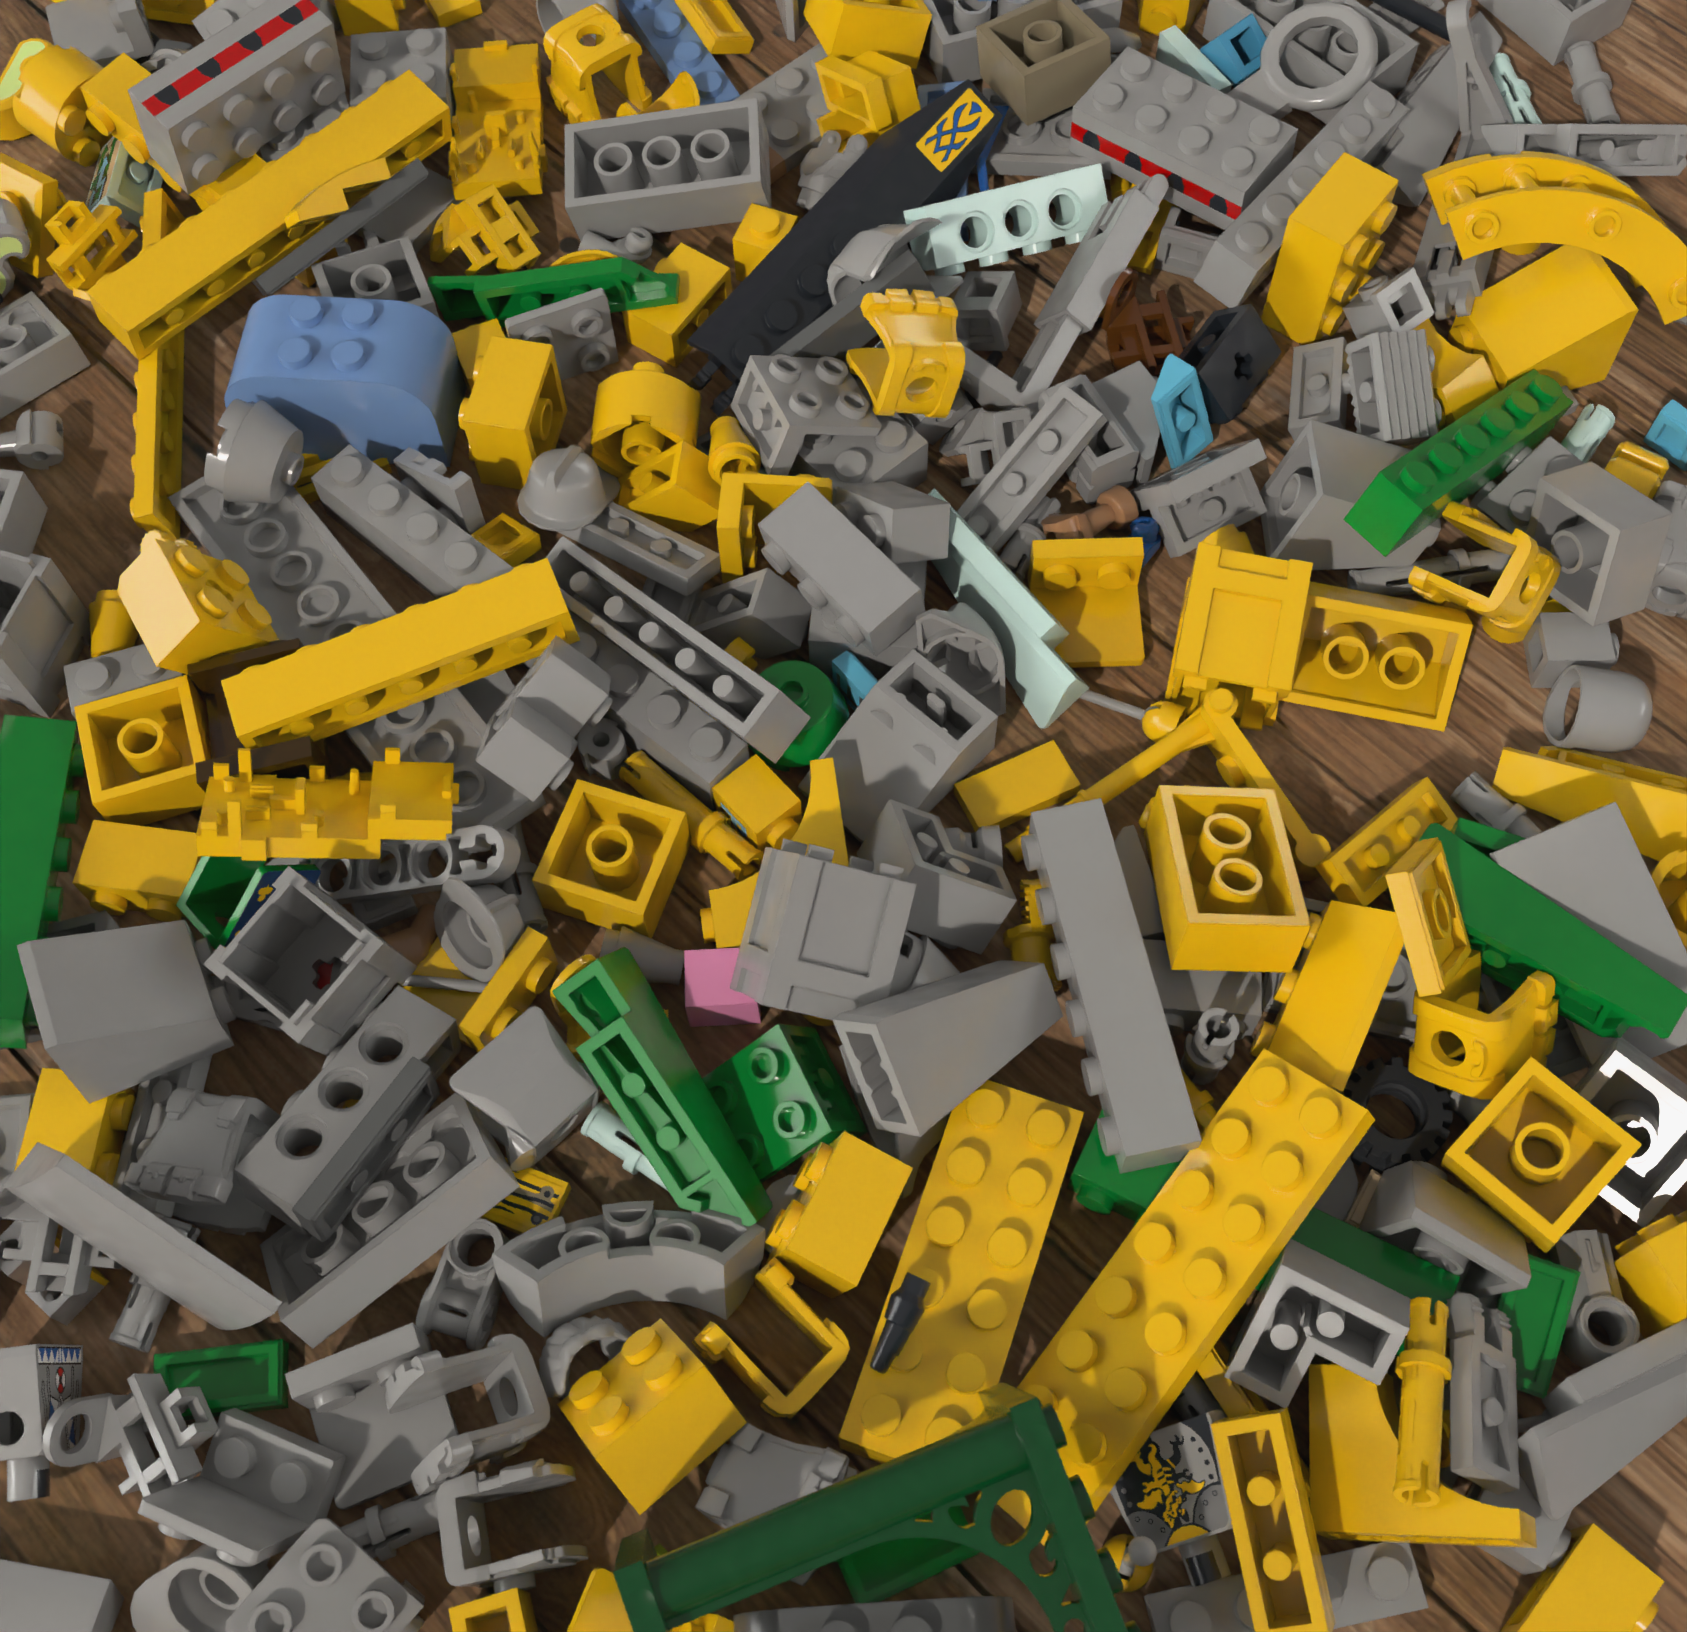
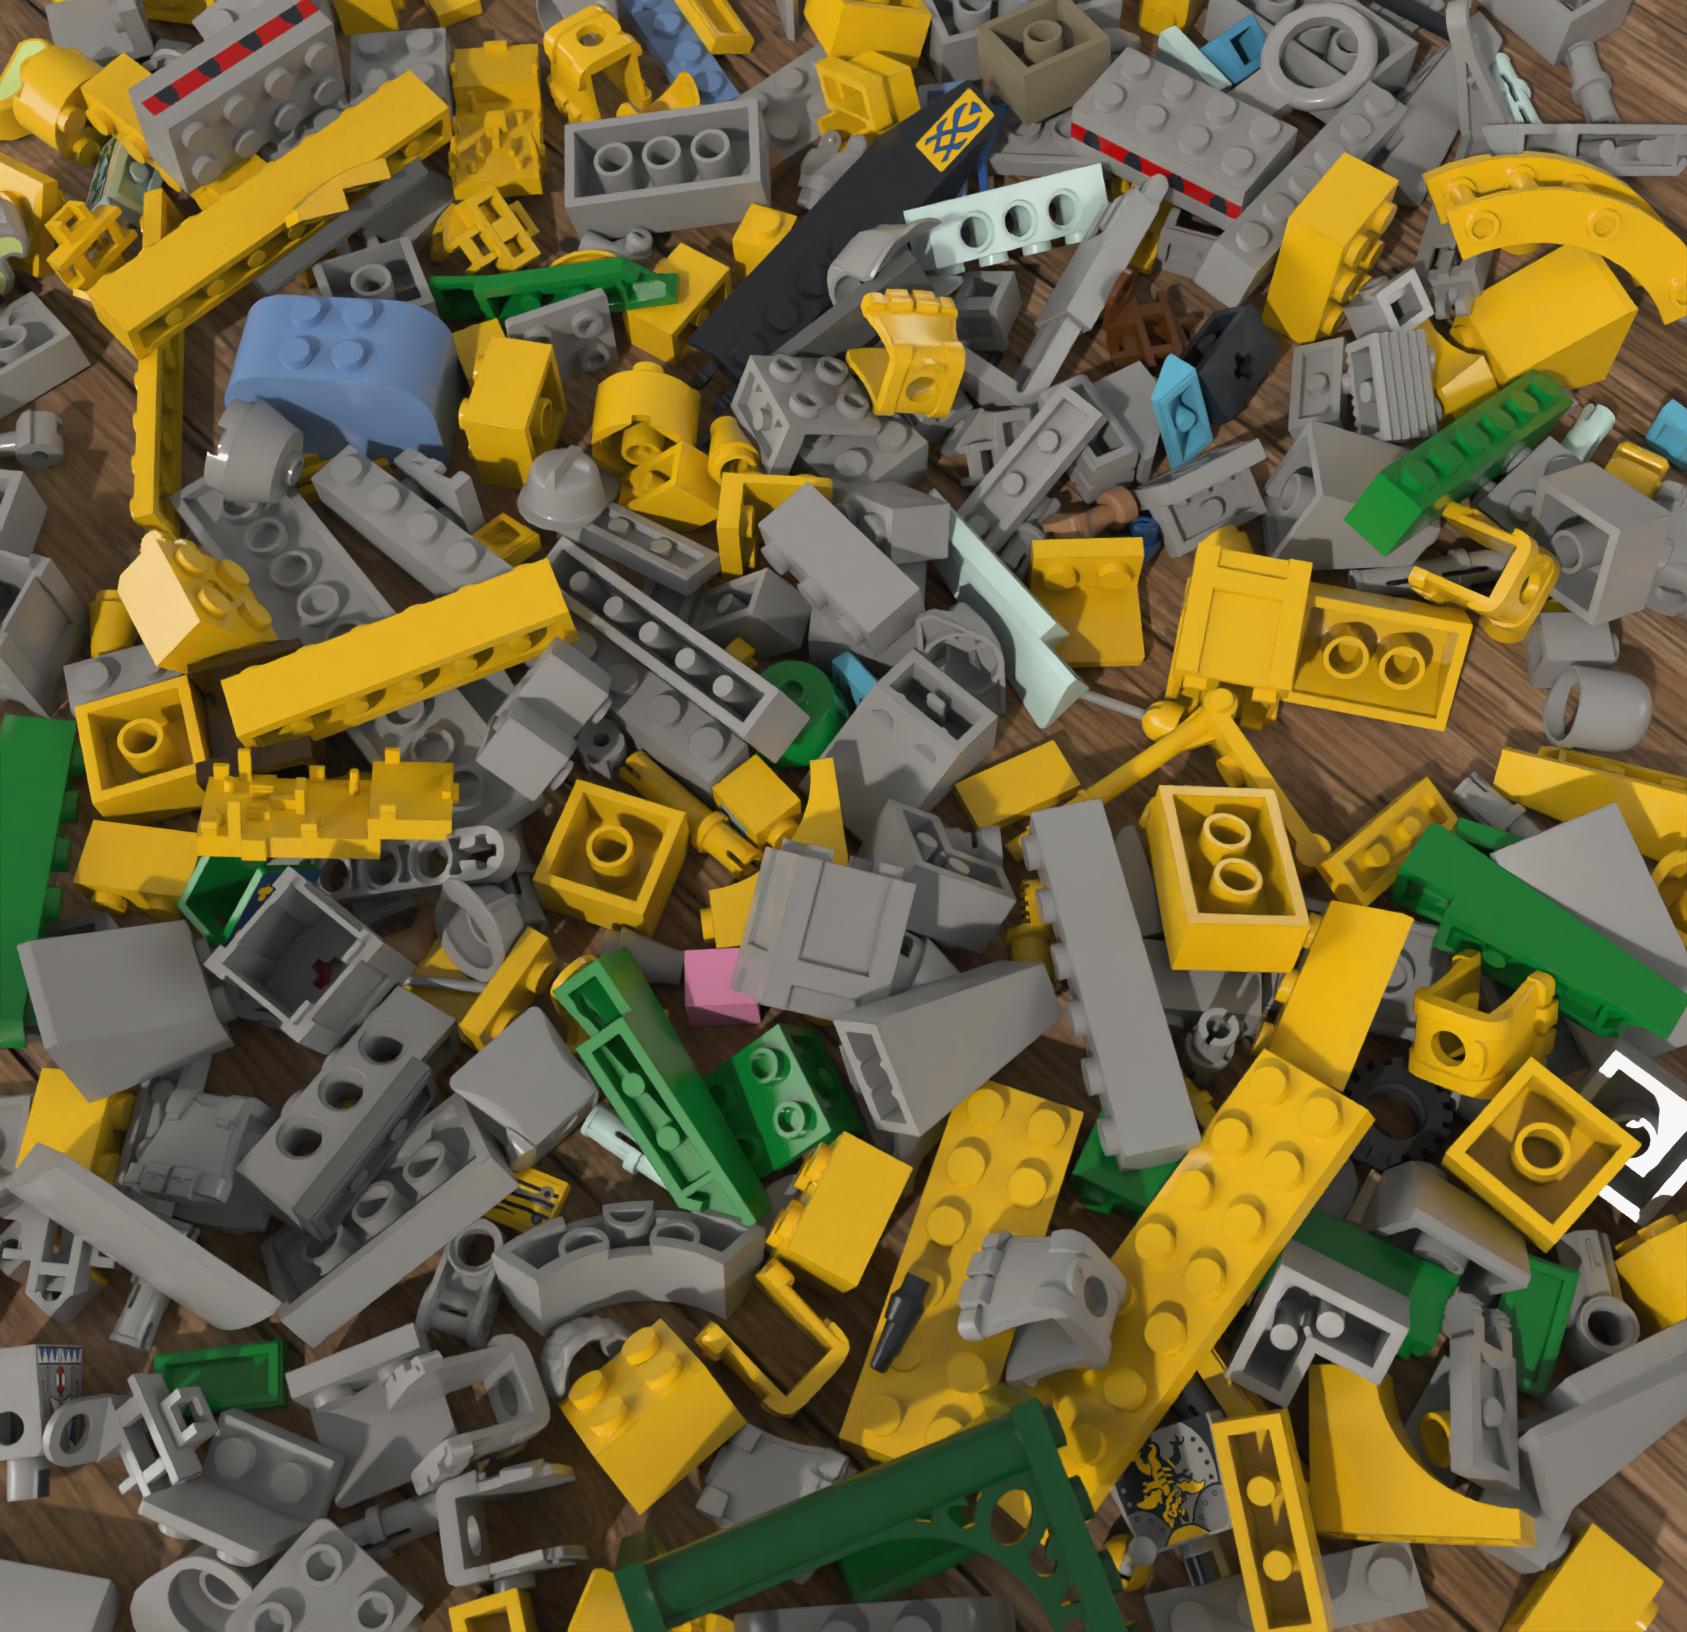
(1046, 1295): none -> light grey piece
(1423, 1376): yellow pin -> none
(1428, 916): yellow tile -> none

